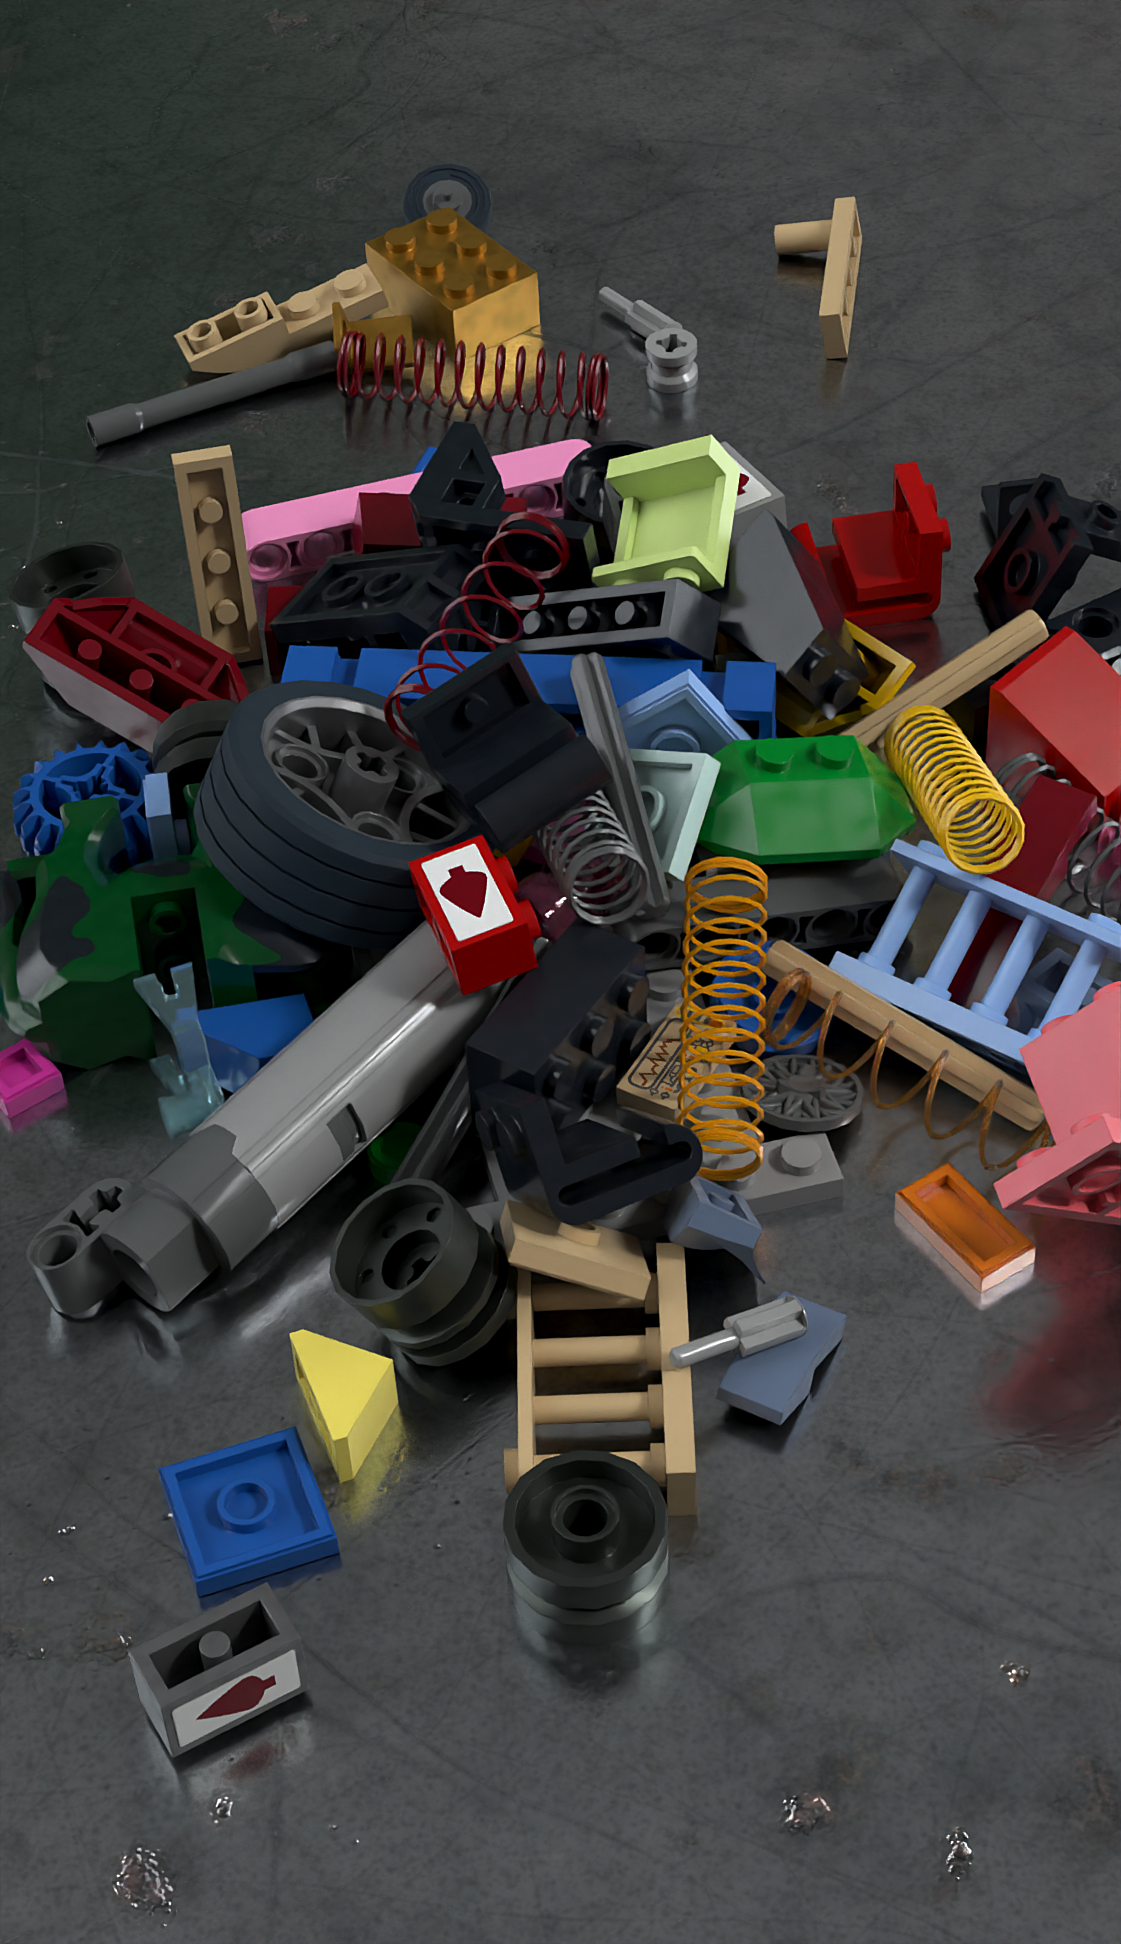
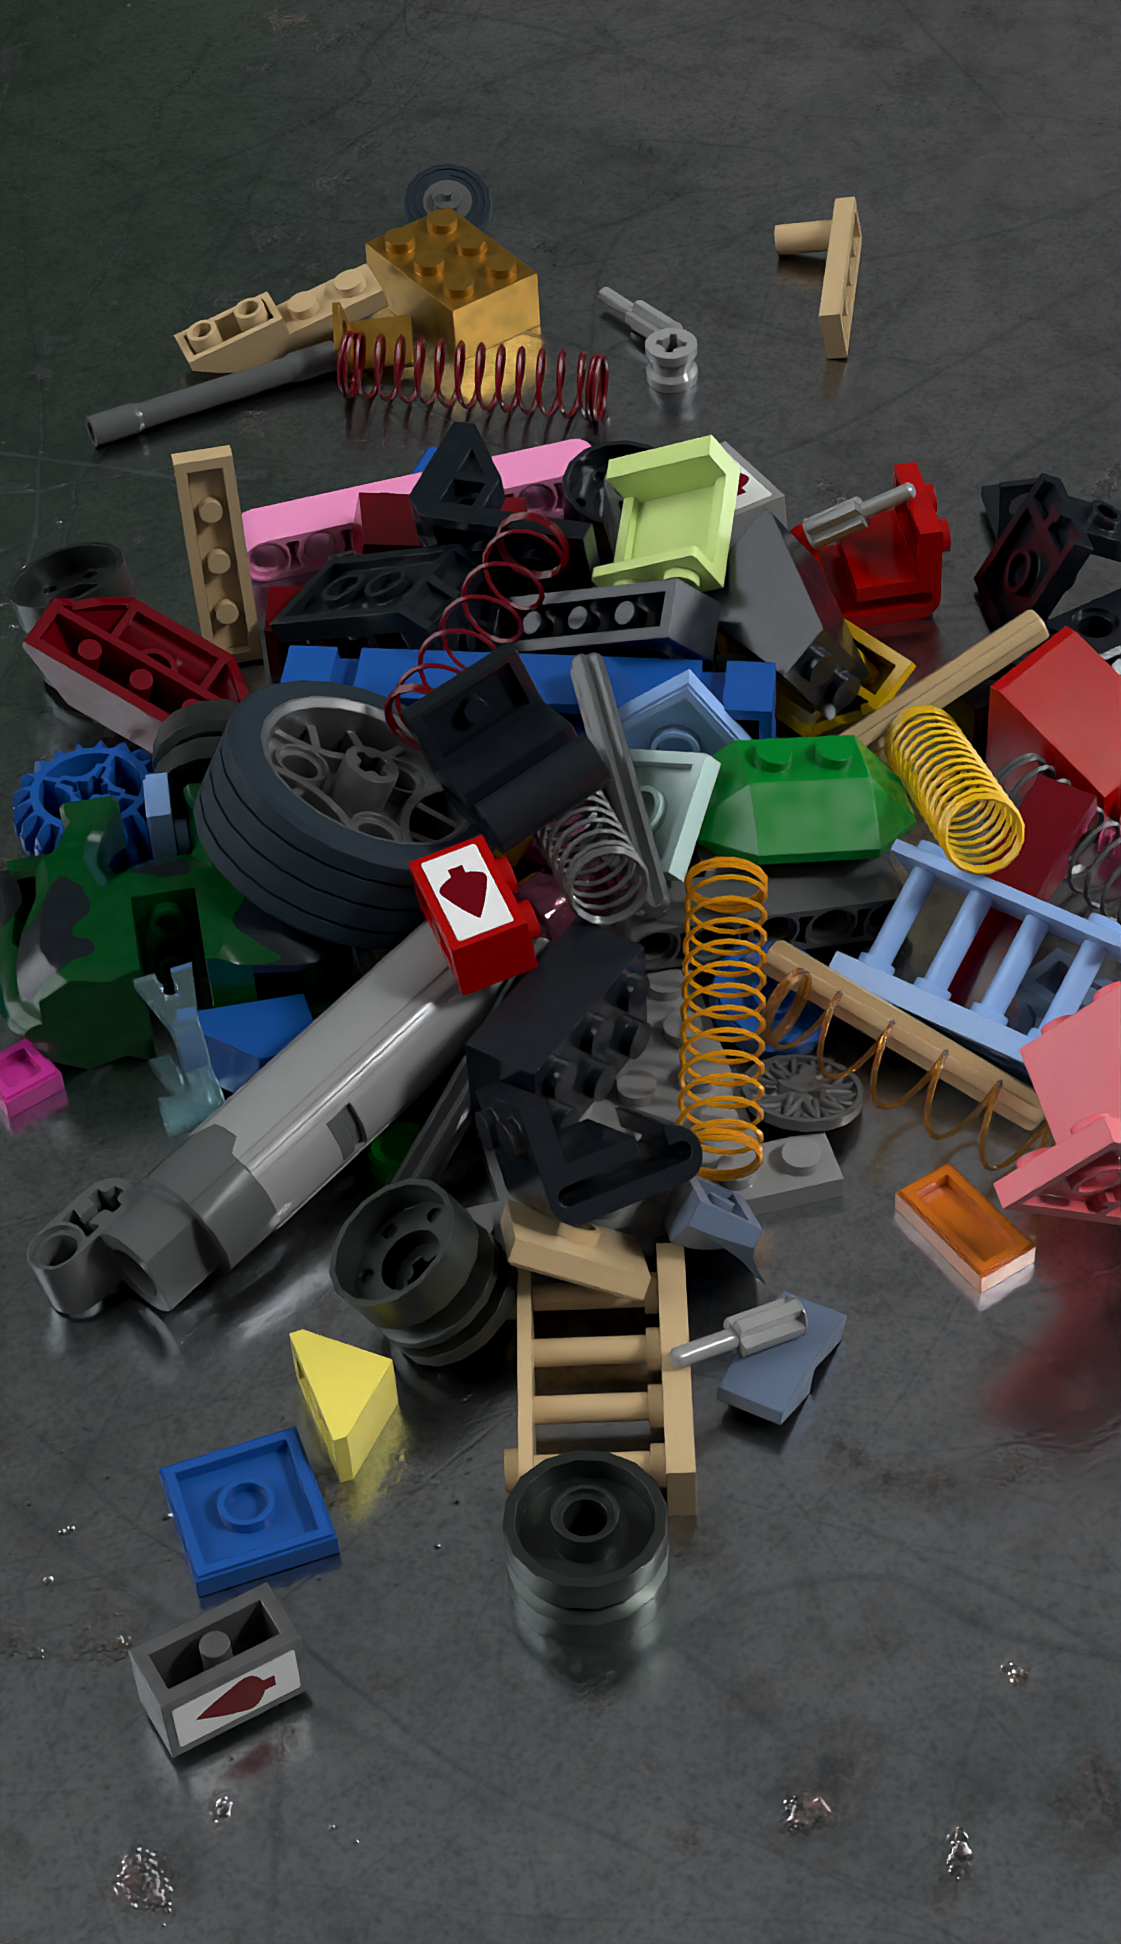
(653, 1077): tan tile -> none
(852, 515): none -> light grey axle

